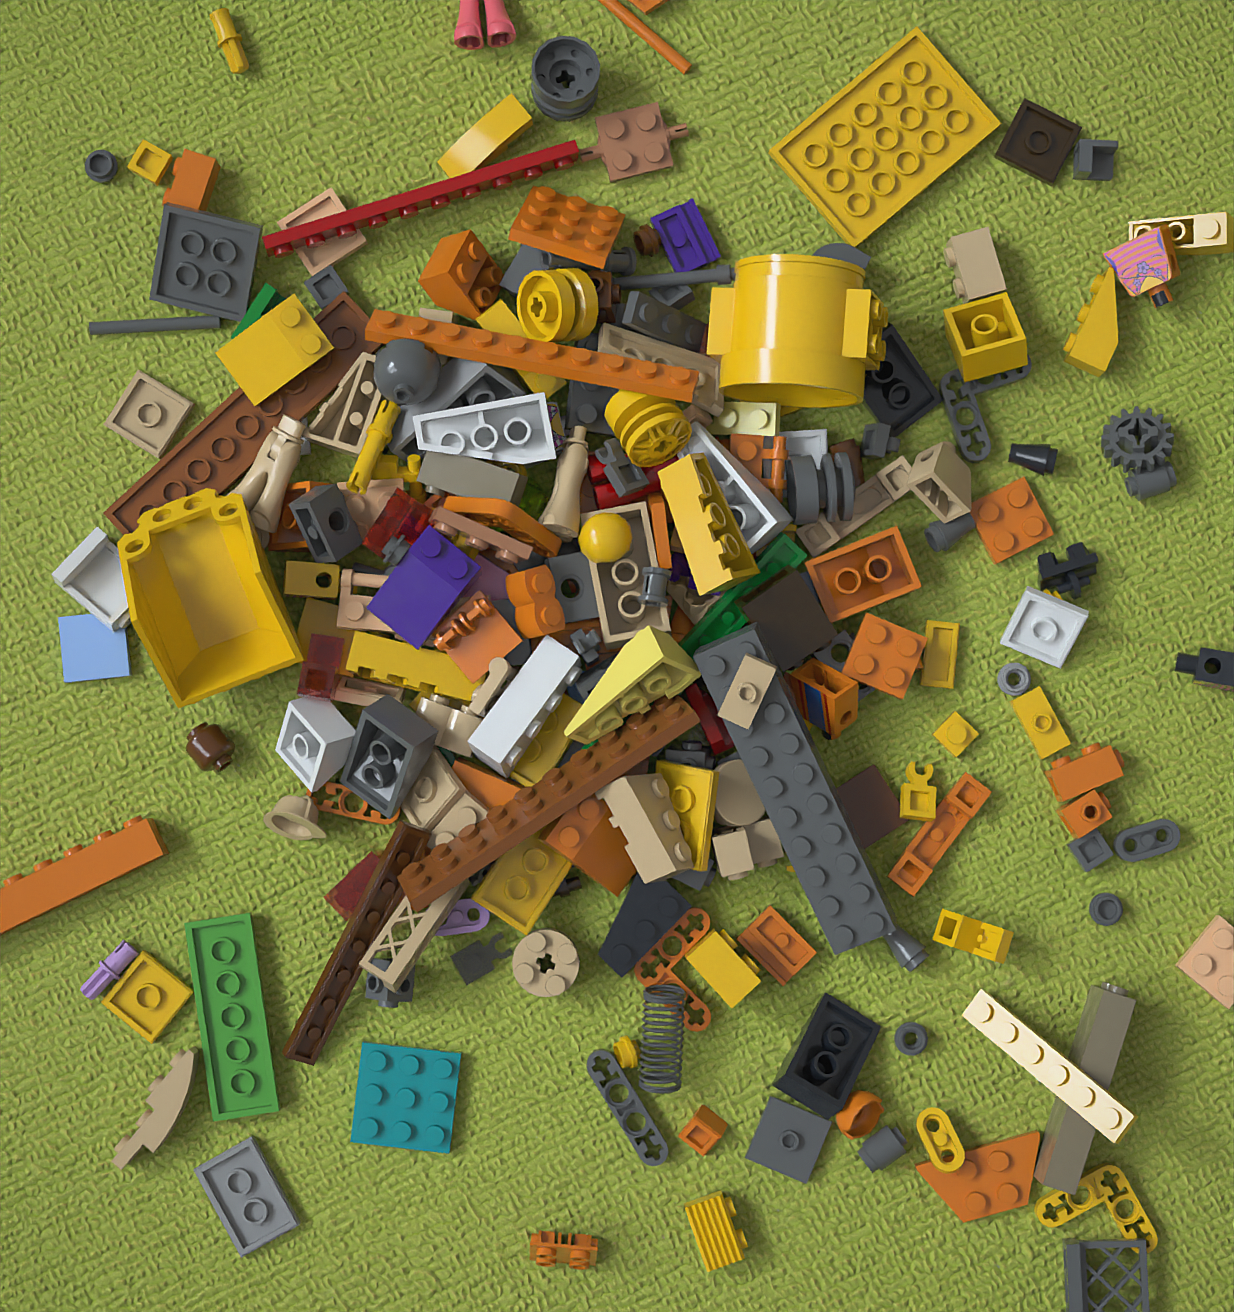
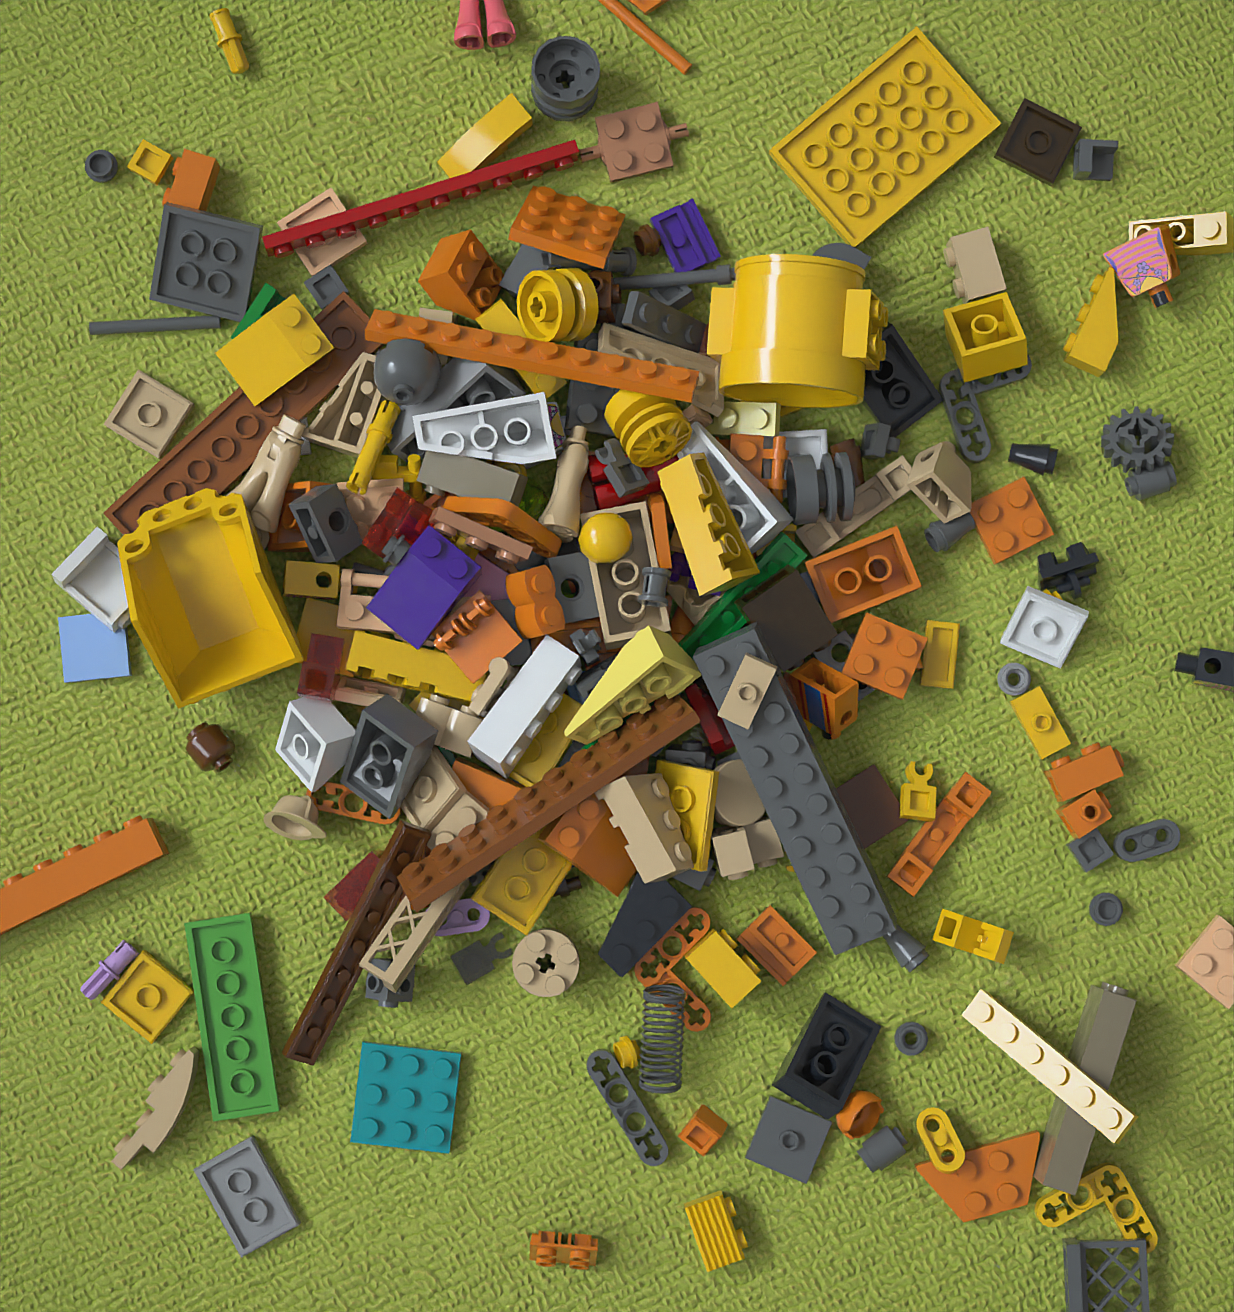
(955, 734): yellow plate -> none

